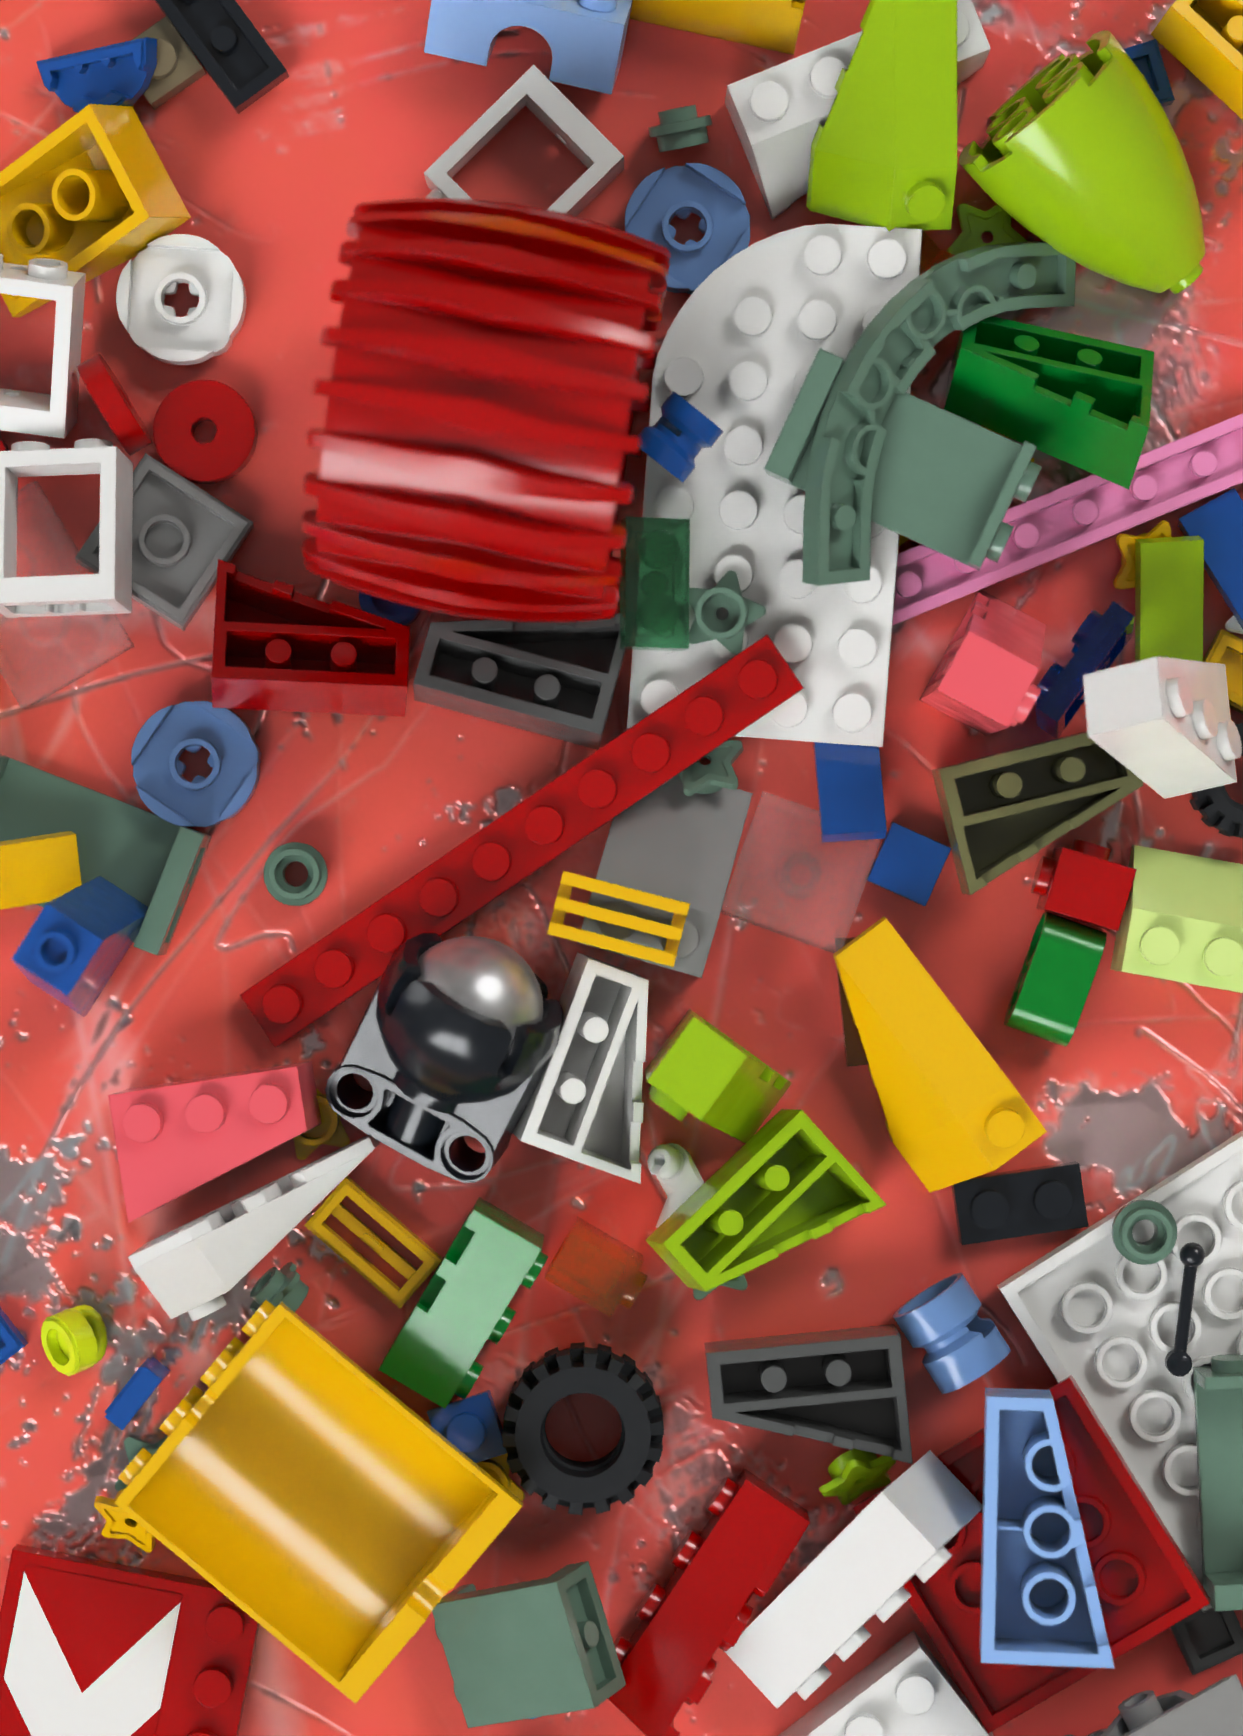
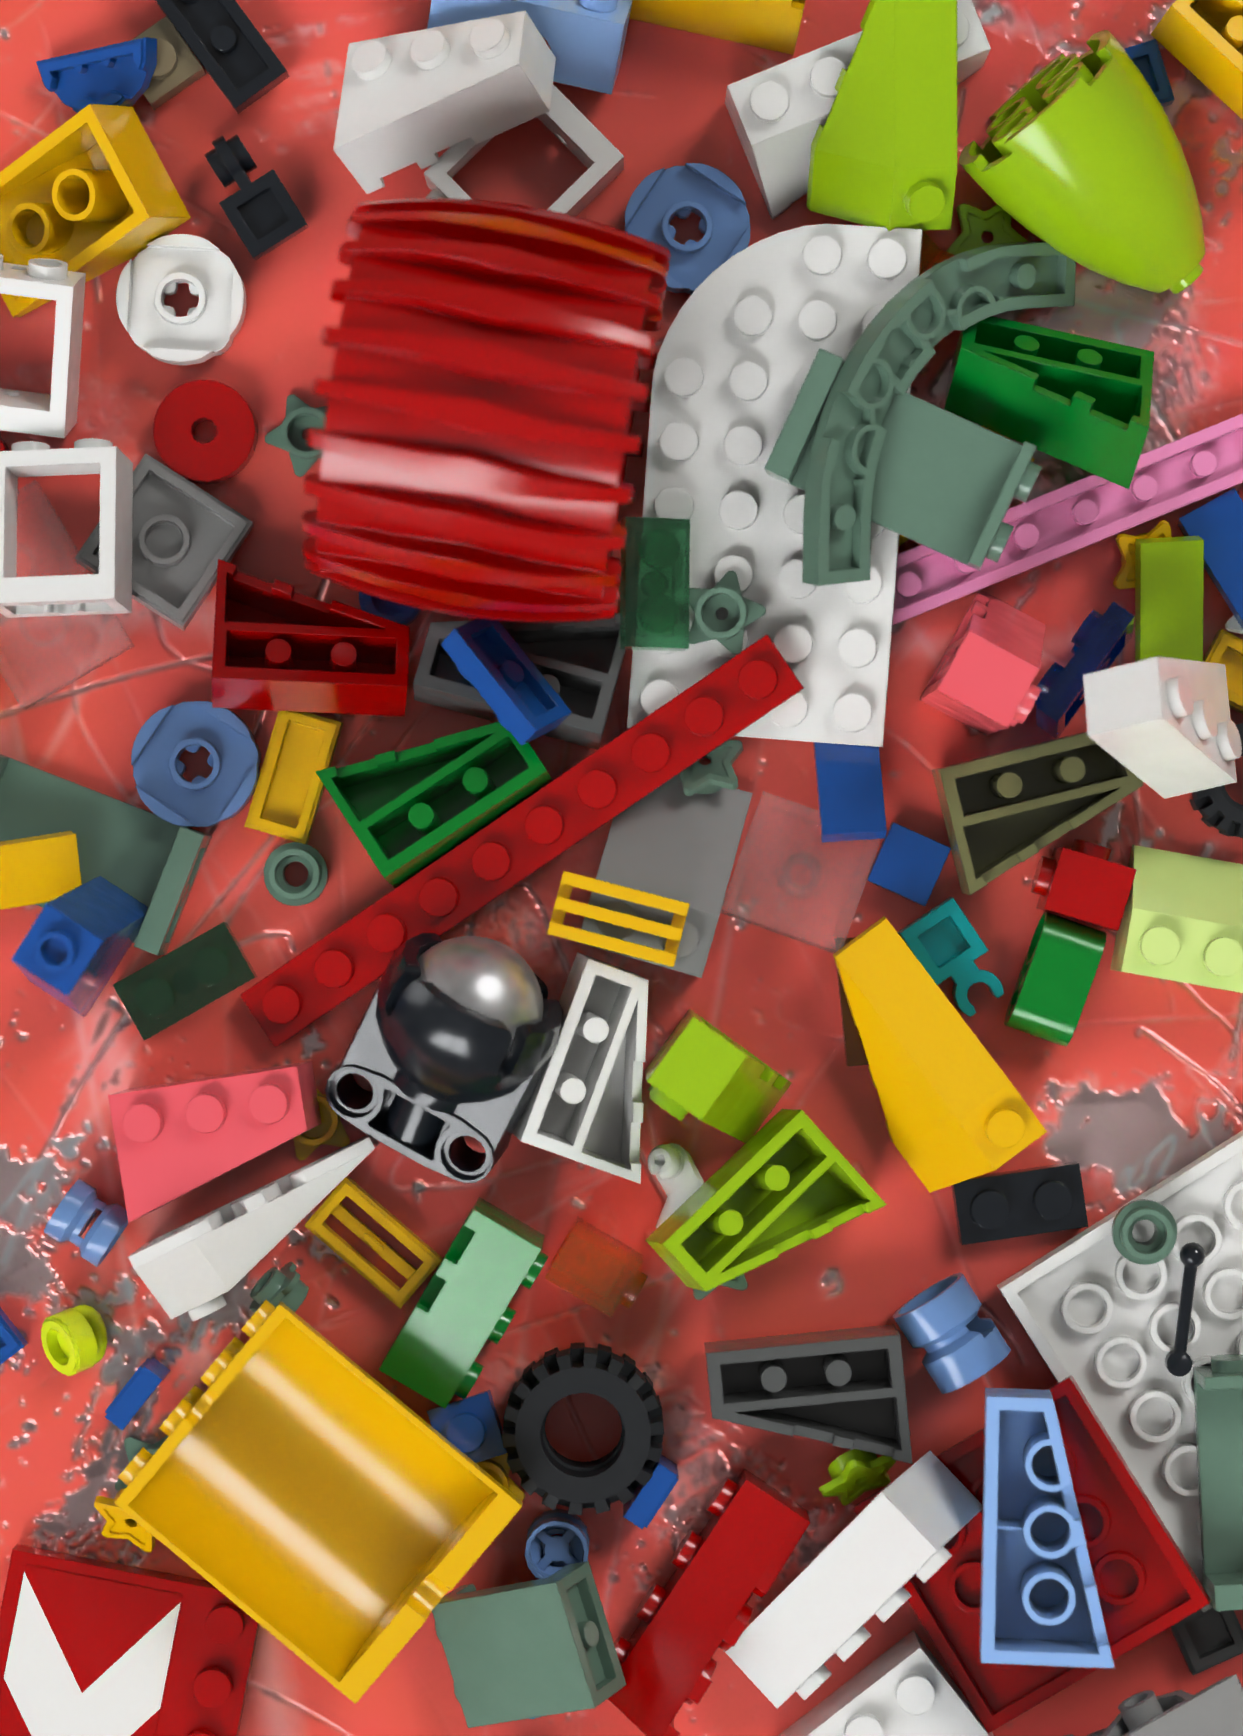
(76, 1214): none -> medium blue wheel
(114, 404): red piece -> none
(185, 980): none -> clear green plate
(262, 208): none -> black plate
(288, 785): none -> yellow tile
(289, 434): none -> sand green plate
(433, 796): none -> green wedge
(437, 88): none -> white wedge
(506, 679): none -> blue plate
(550, 1553): none -> medium blue wheel
(649, 1499): none -> blue tile
(678, 436): blue wheel -> none
(680, 128): sand green plate -> none
(947, 948): none -> teal plate

